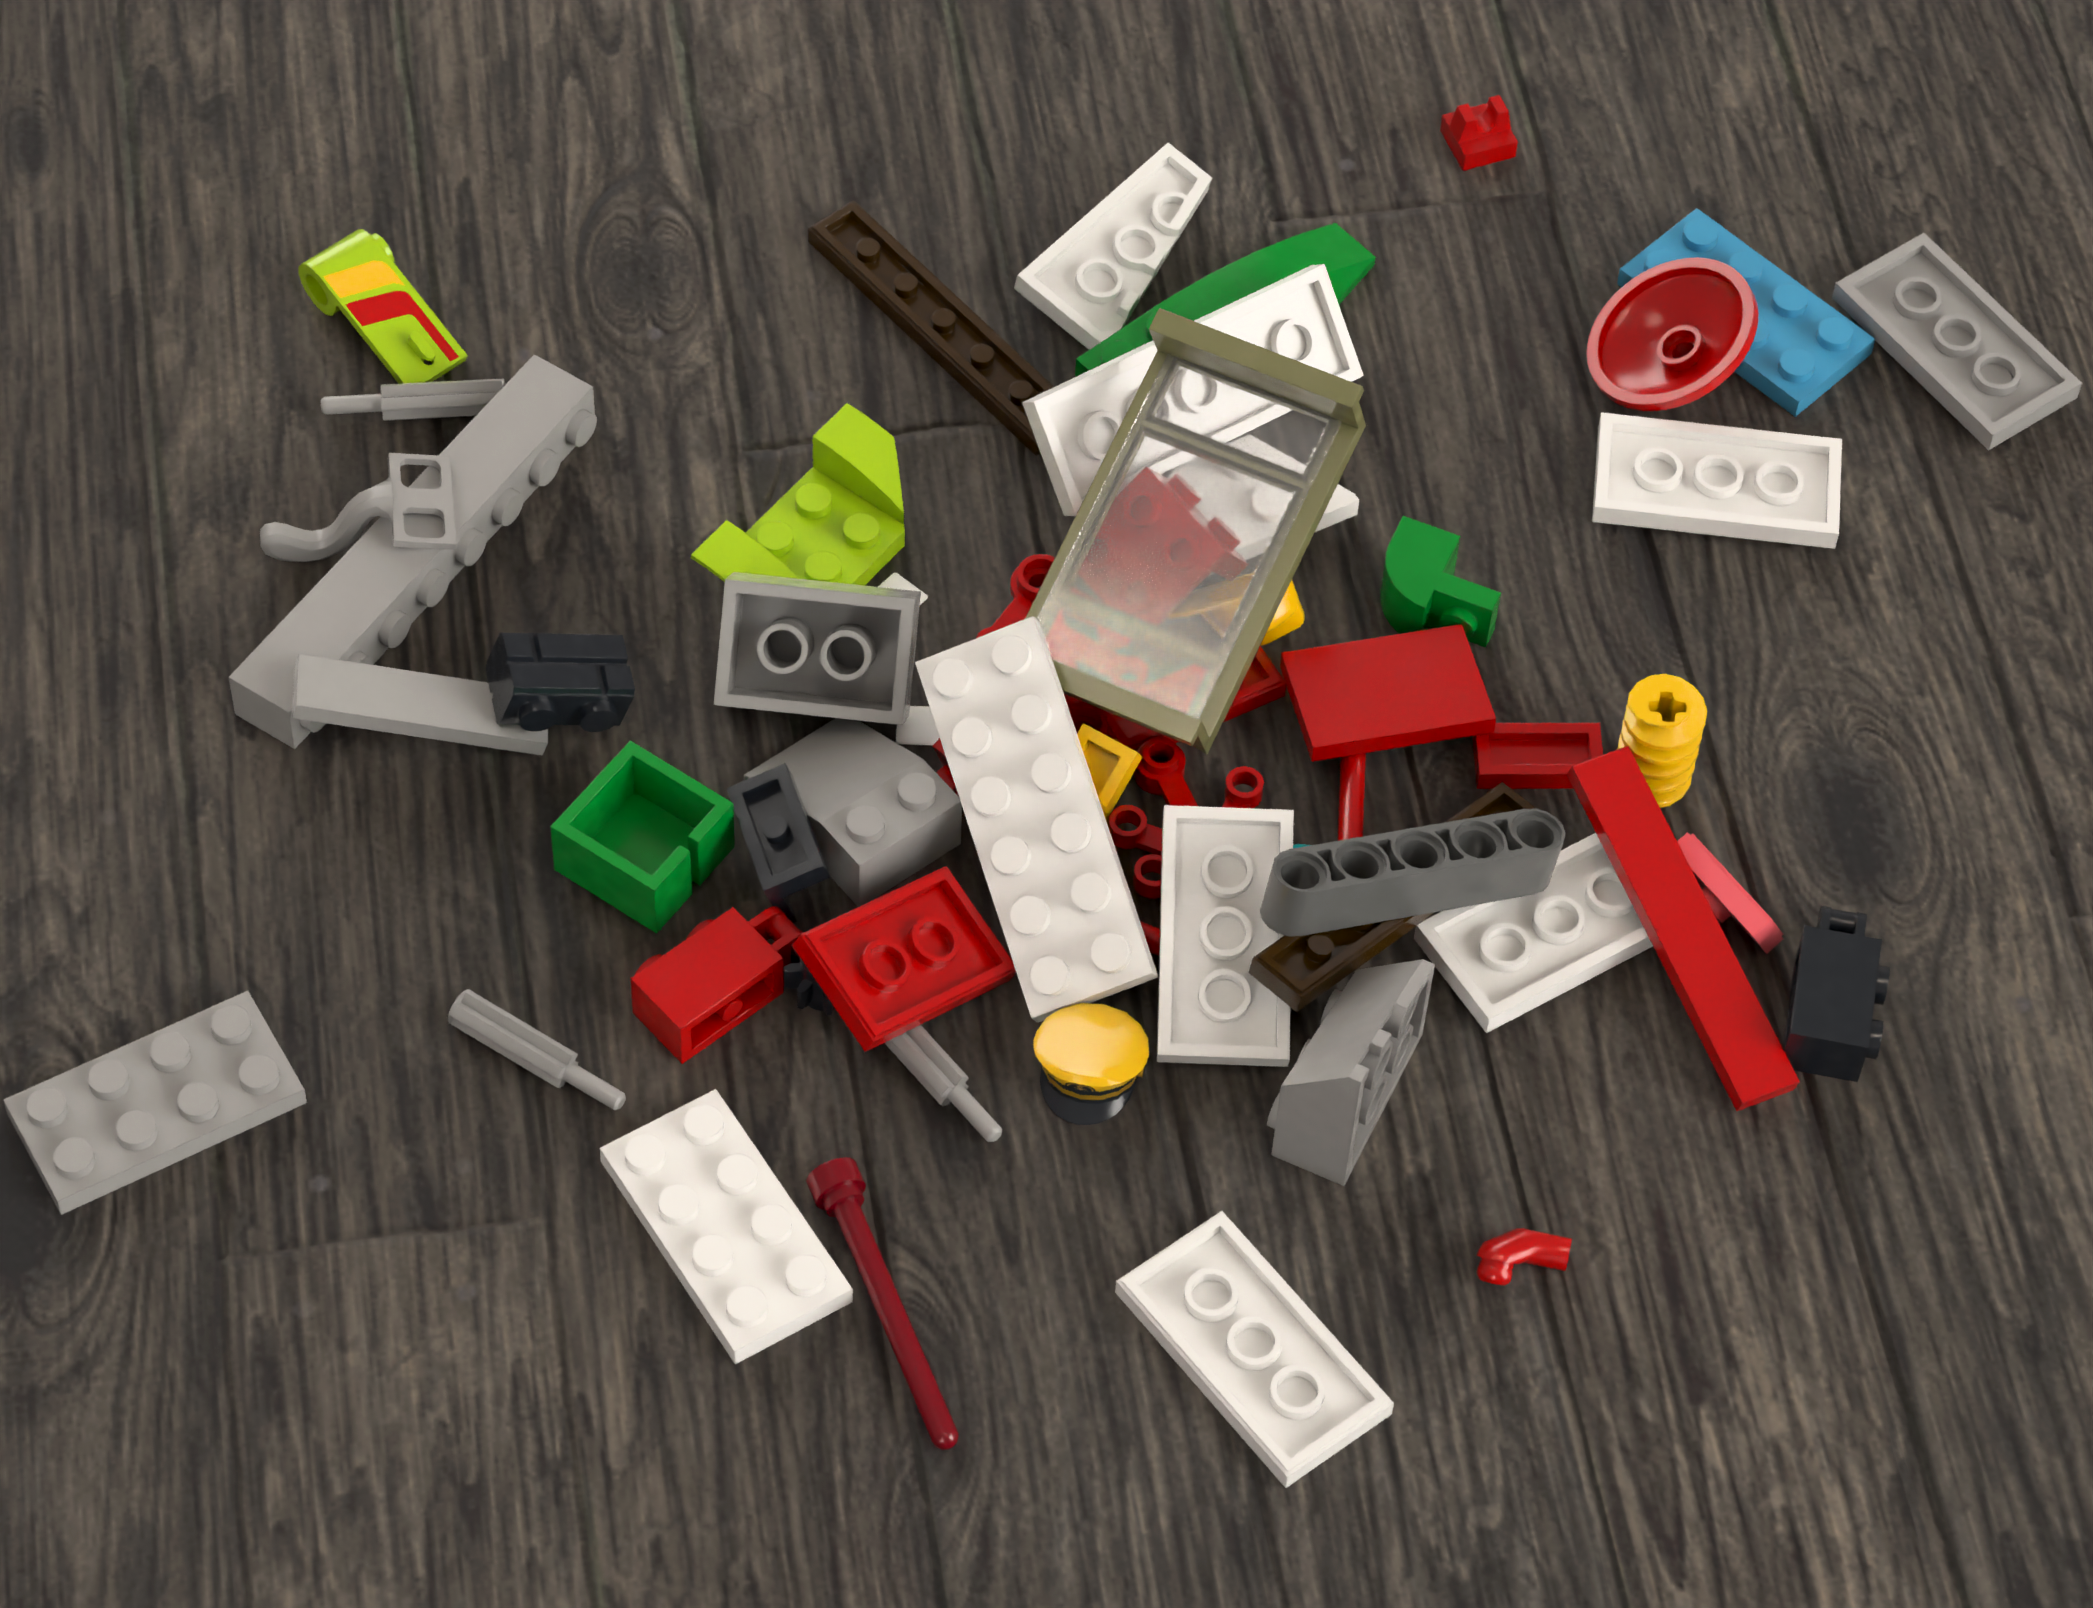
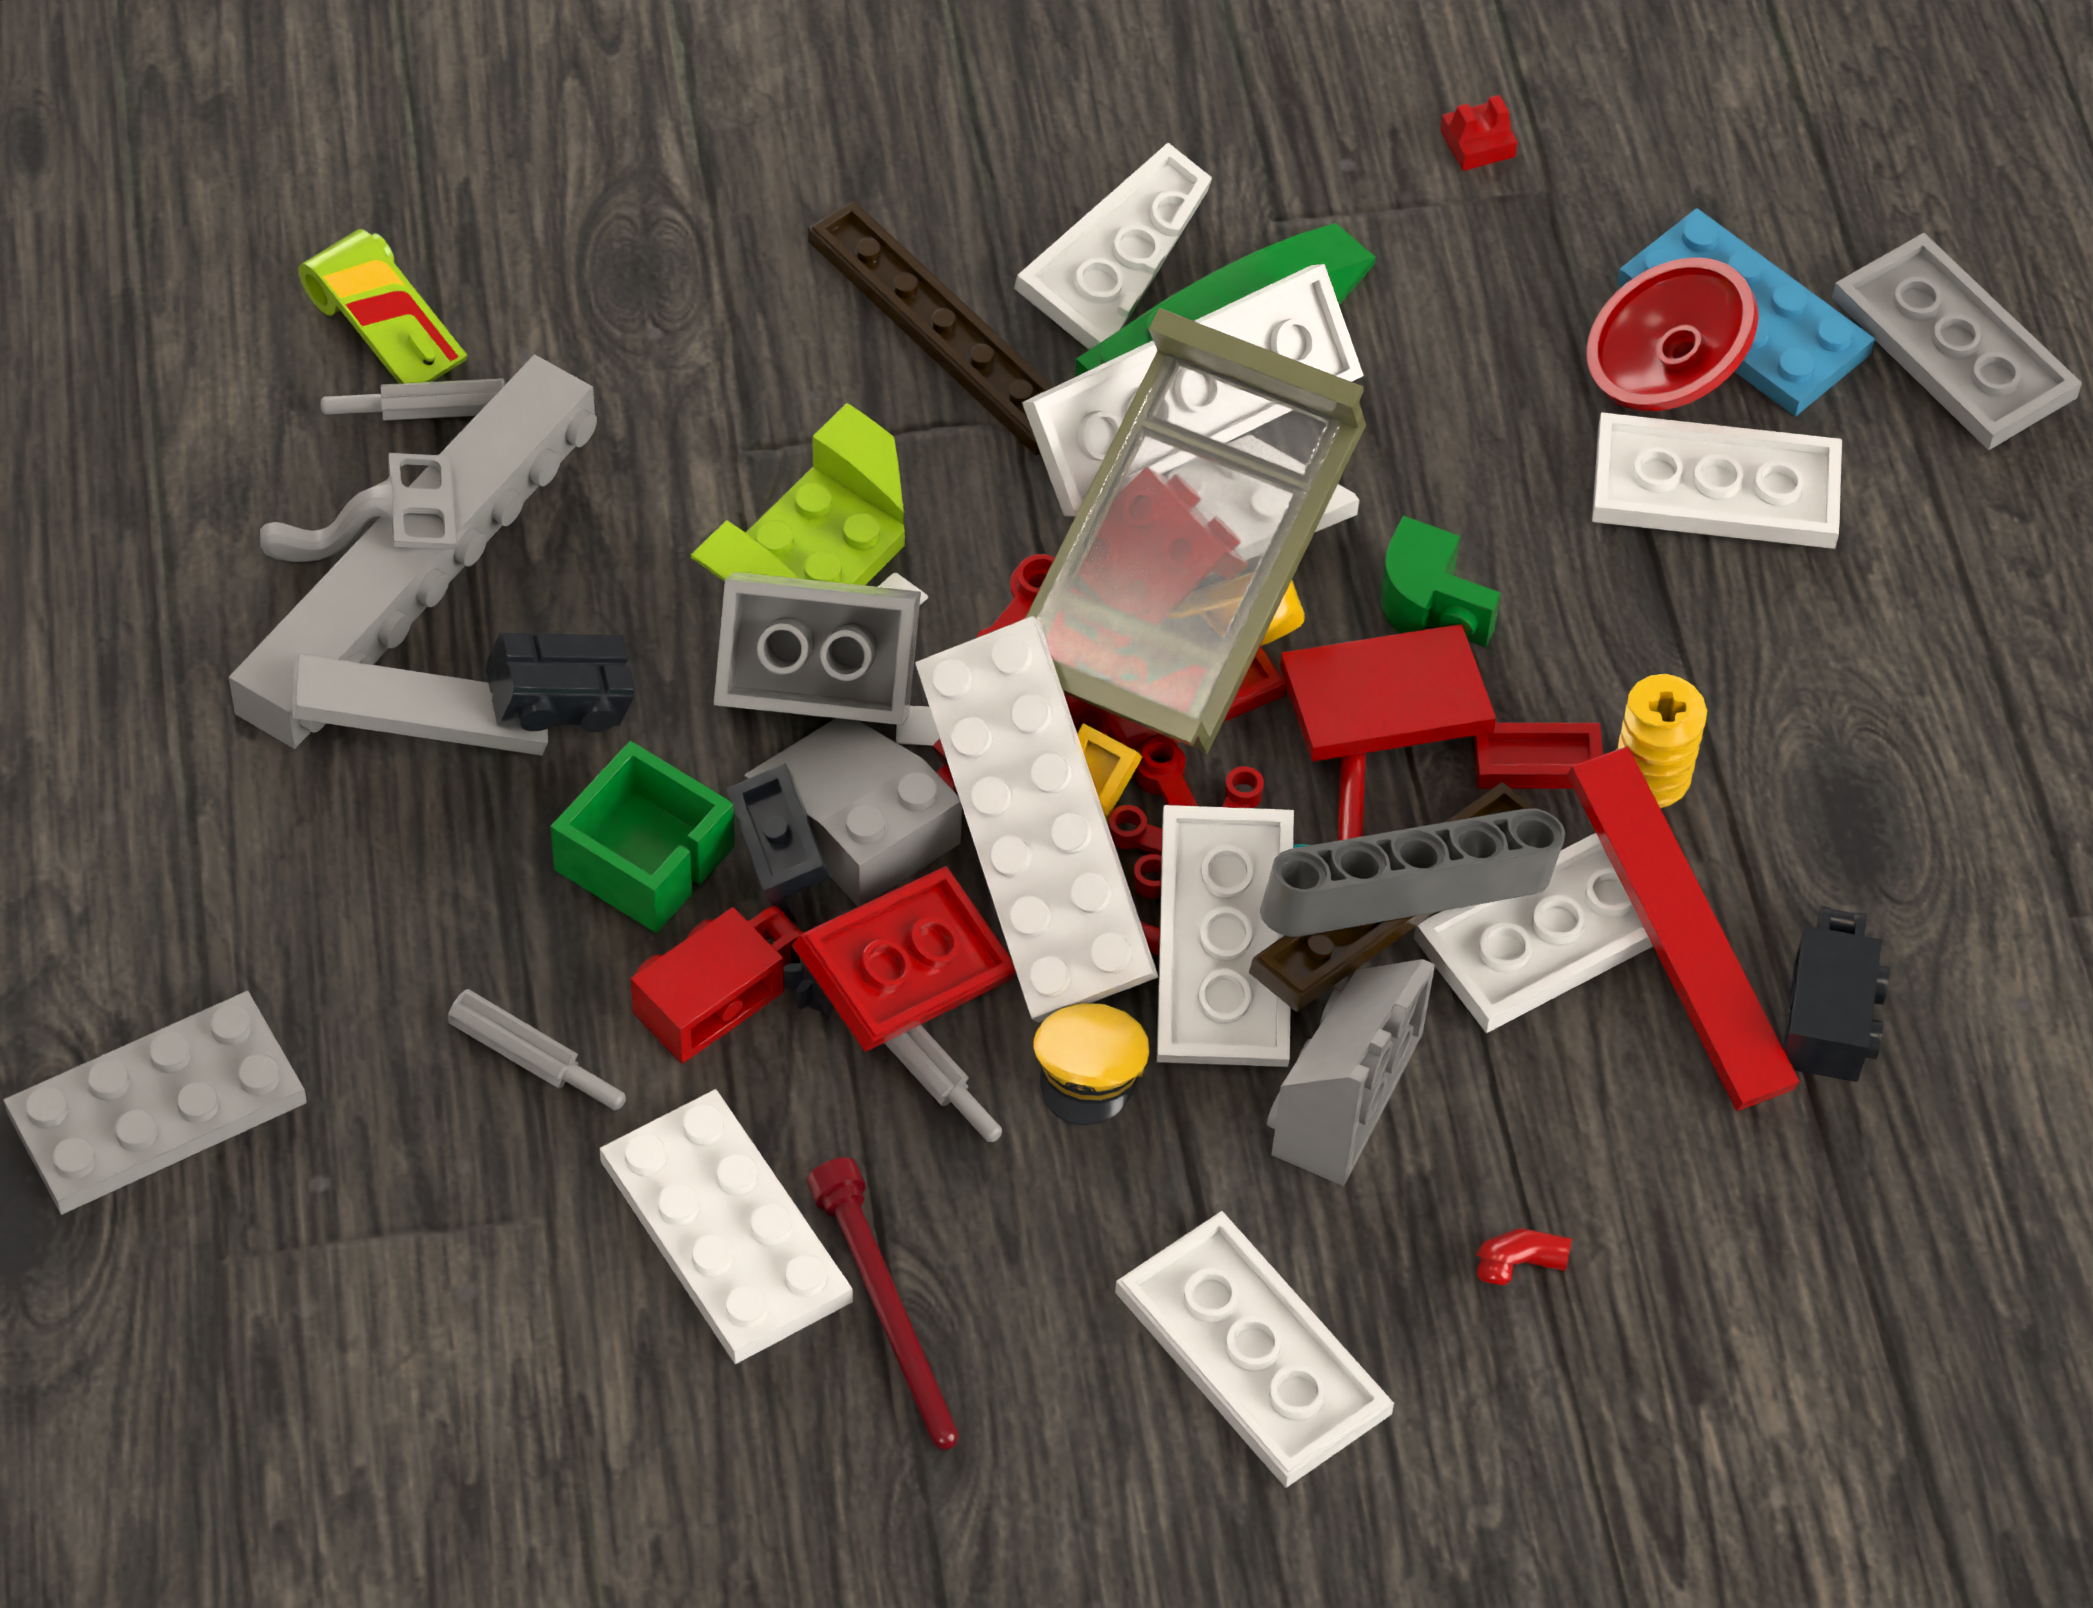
(1728, 896): coral plate -> none

